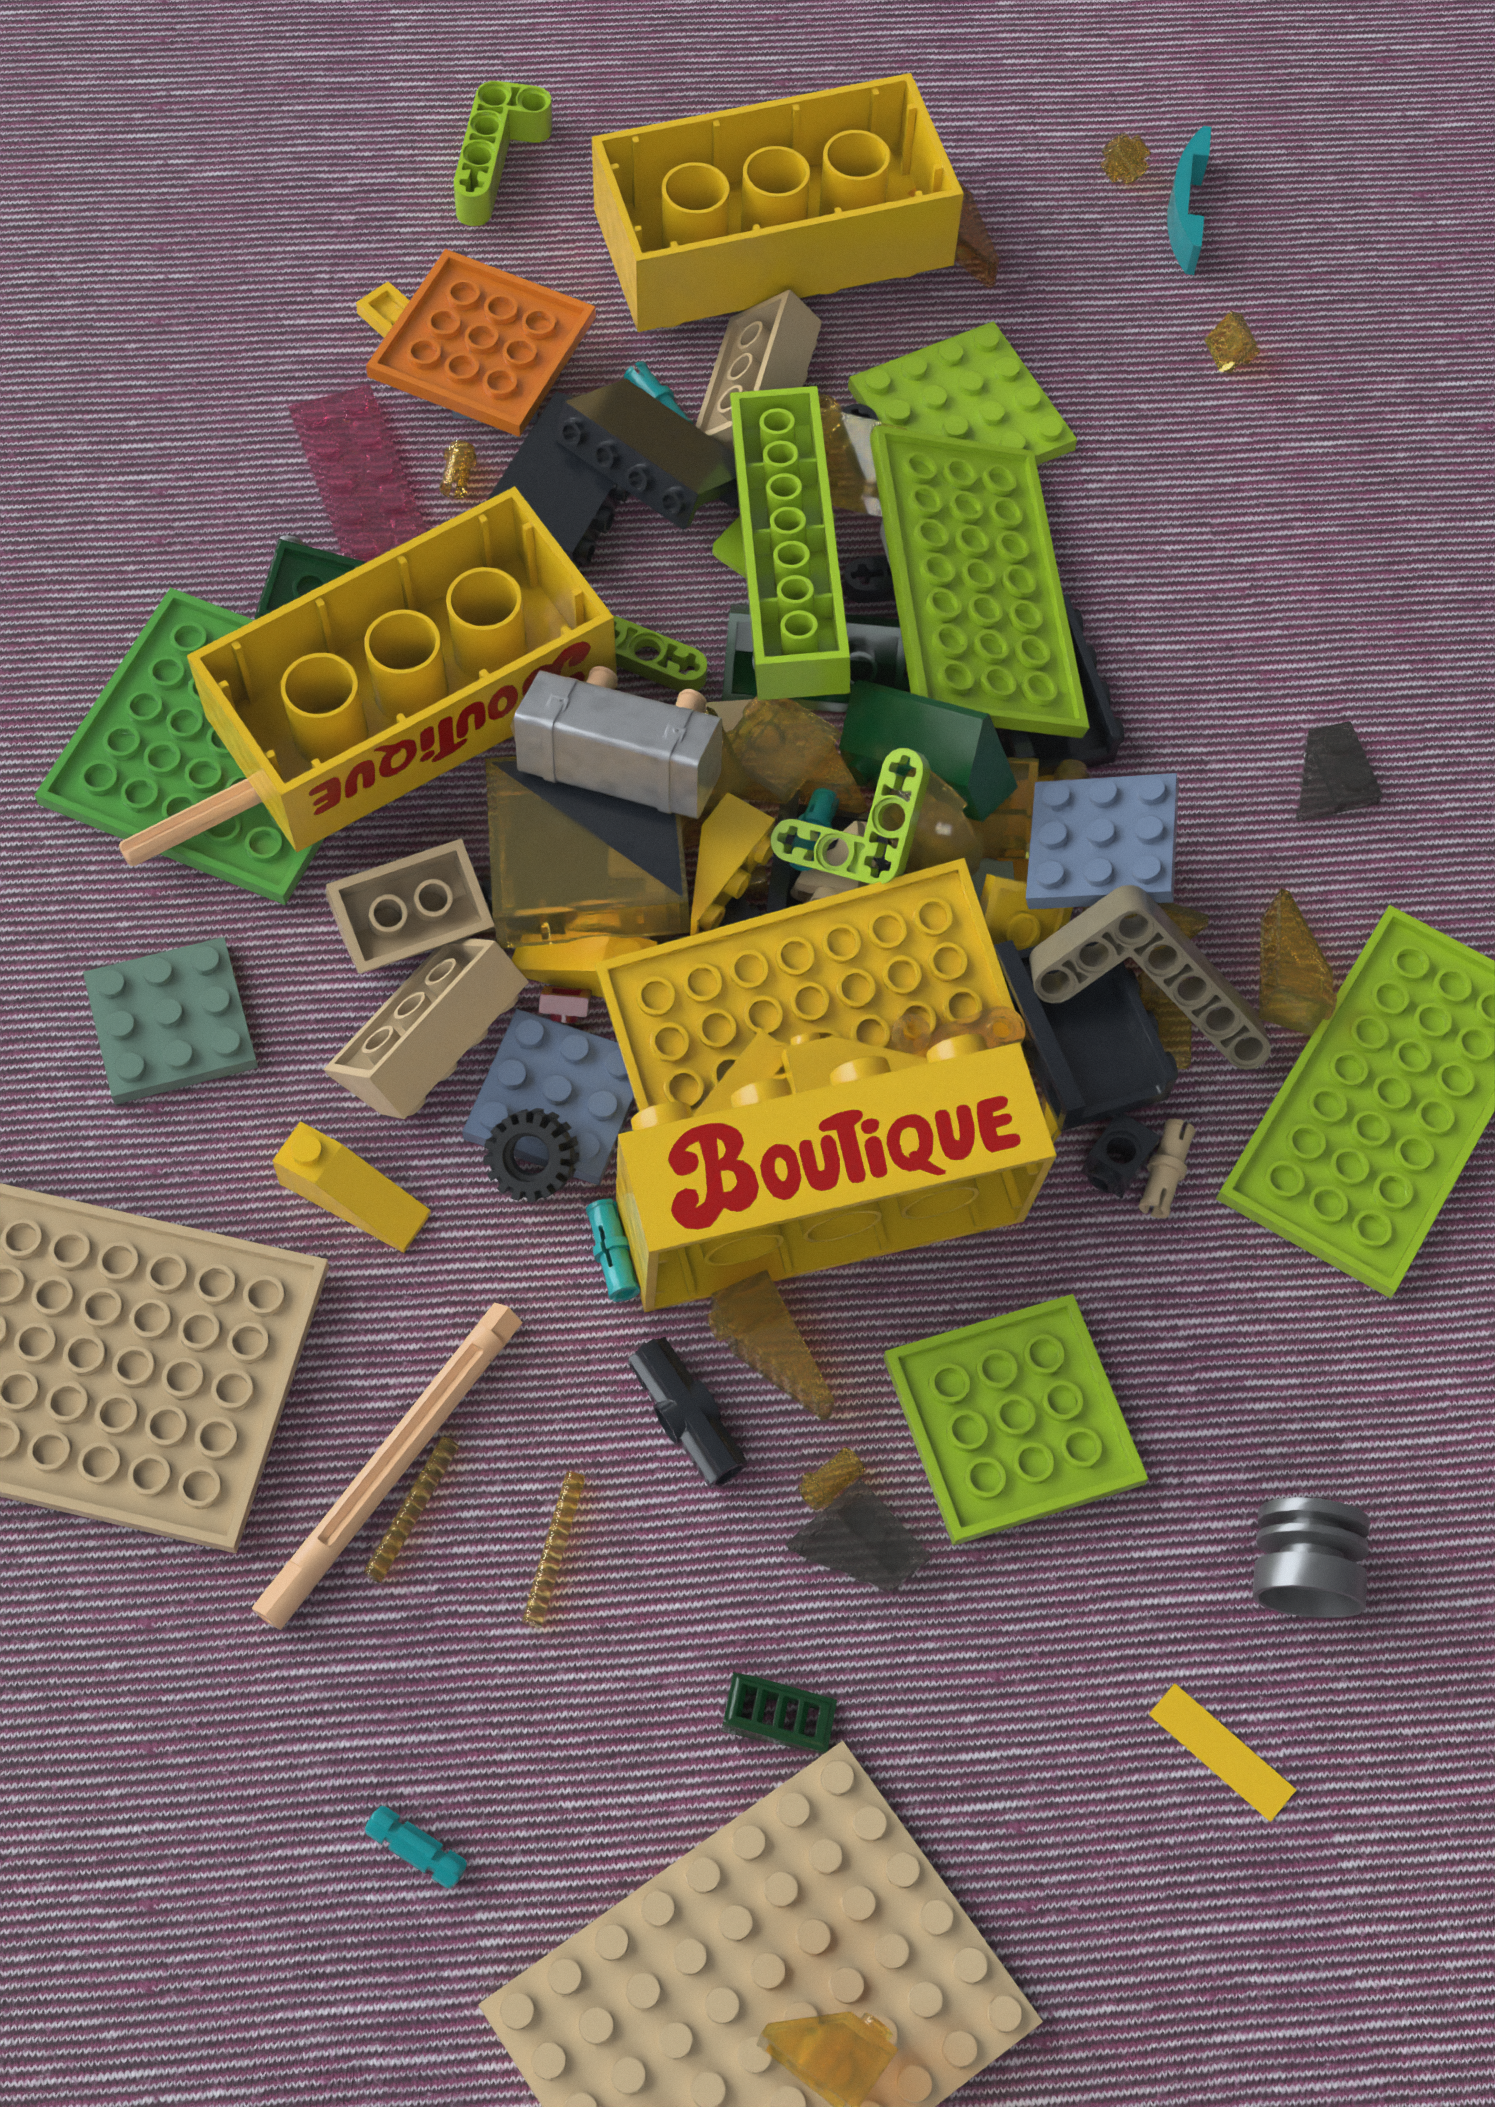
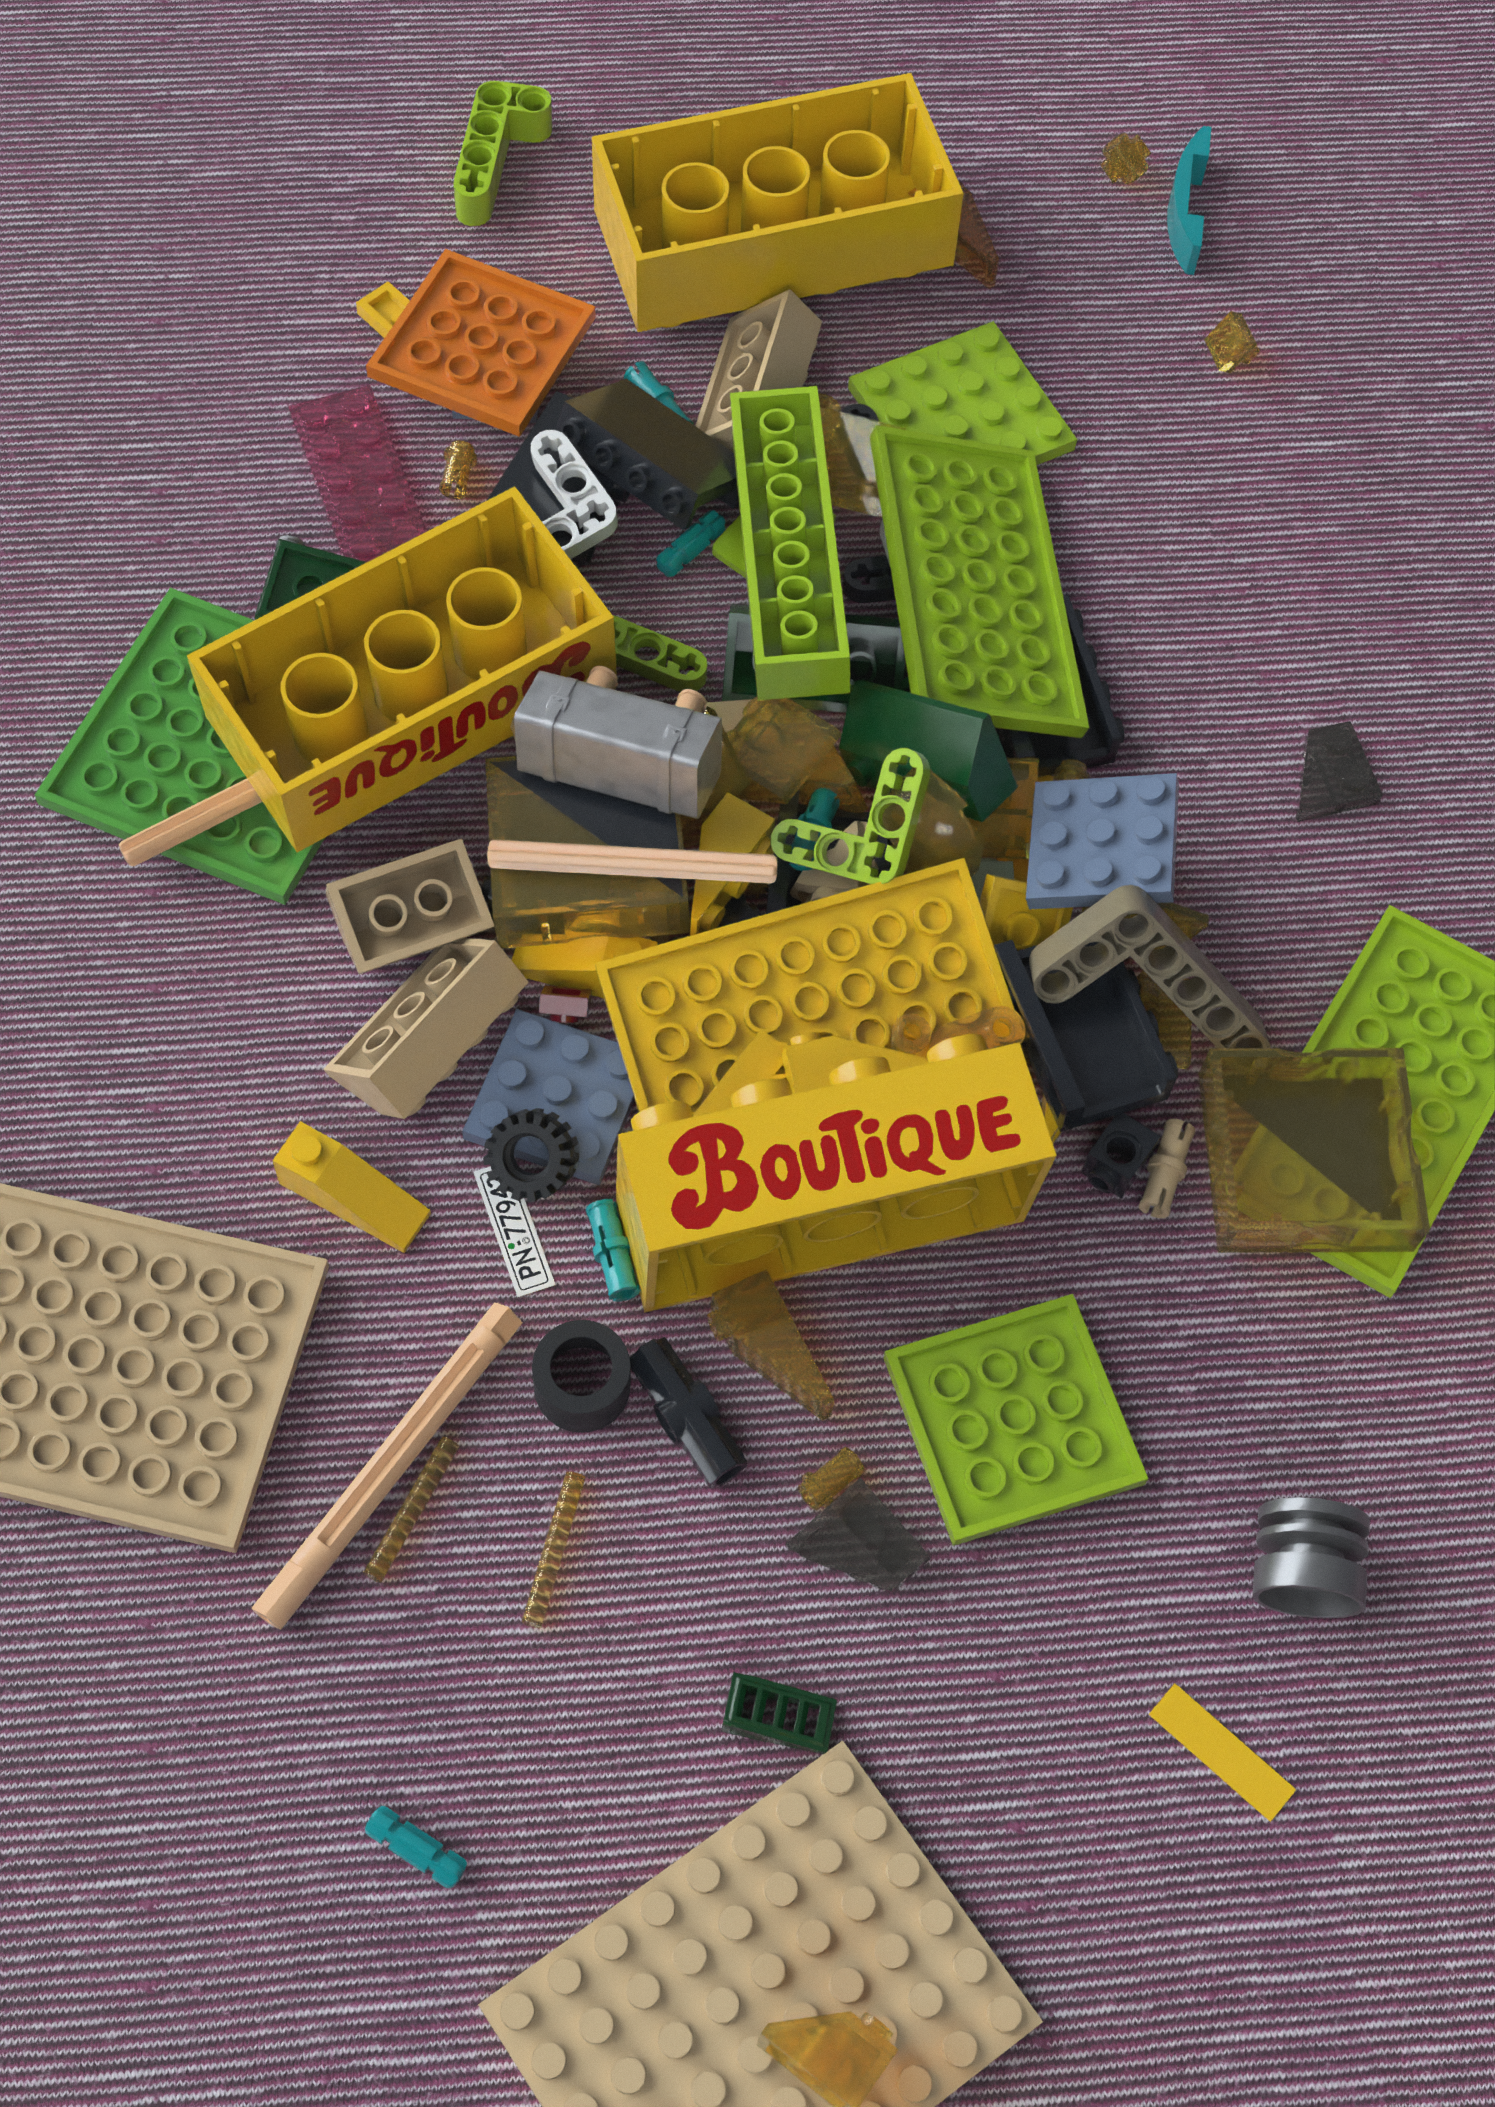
(169, 1020): sand green plate -> none
(515, 1237): none -> white sticker
(576, 505): none -> white beam
(589, 1411): none -> black piece
(632, 861): none -> light nougat axle
(690, 543): none -> teal axle
(1293, 970): clear yellow slope -> none
(1311, 1151): none -> clear yellow tile

